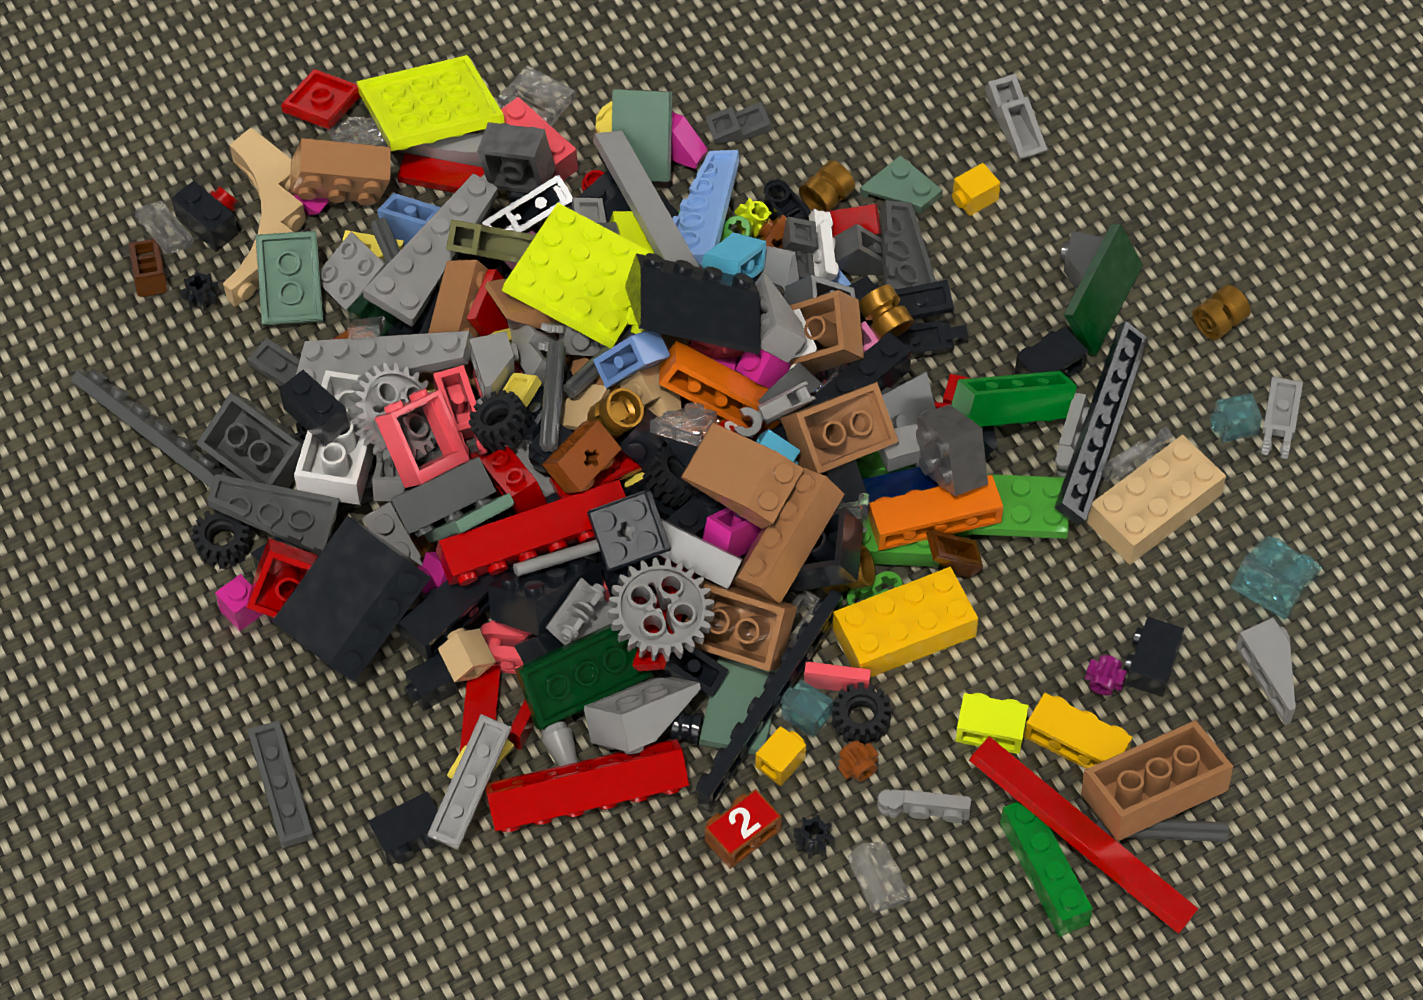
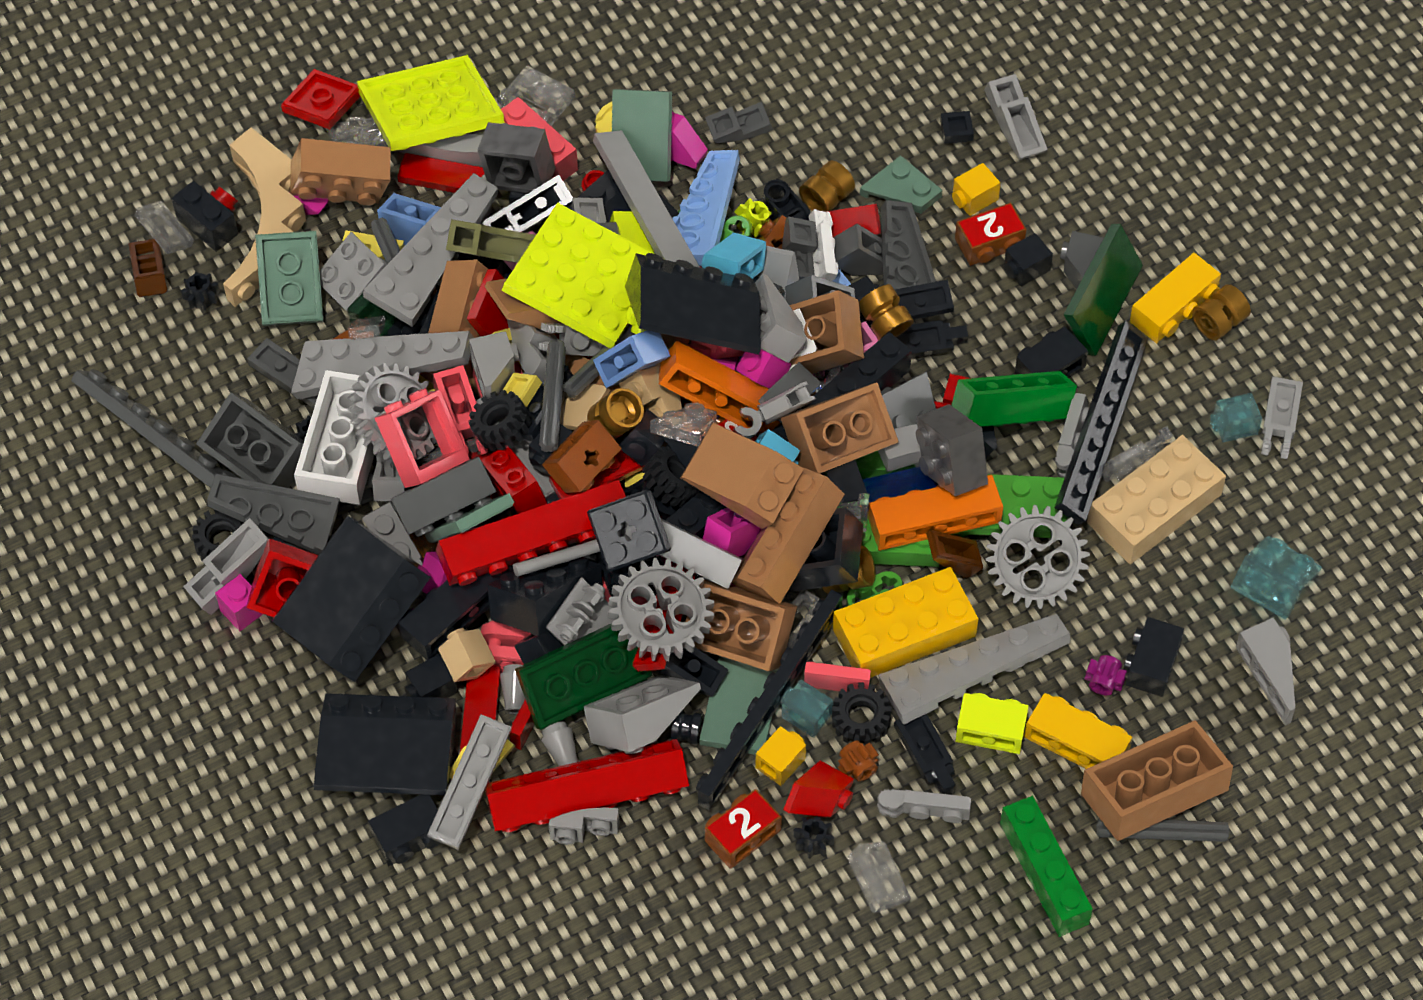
(232, 557): none -> light grey slope
(280, 784): dark grey plate -> none
(314, 407): black brick -> none
(385, 744): none -> black slope
(511, 689): none -> light grey cone
(572, 825): none -> light grey slope
(820, 792): none -> red slope
(925, 683): none -> light grey wing
(928, 752): none -> black hinge
(956, 127): none -> black plate
(989, 233): none -> brick
(1021, 532): none -> light grey gear
(1027, 260): none -> black brick
(1083, 834): red tile -> none
(1174, 298): none -> yellow brick

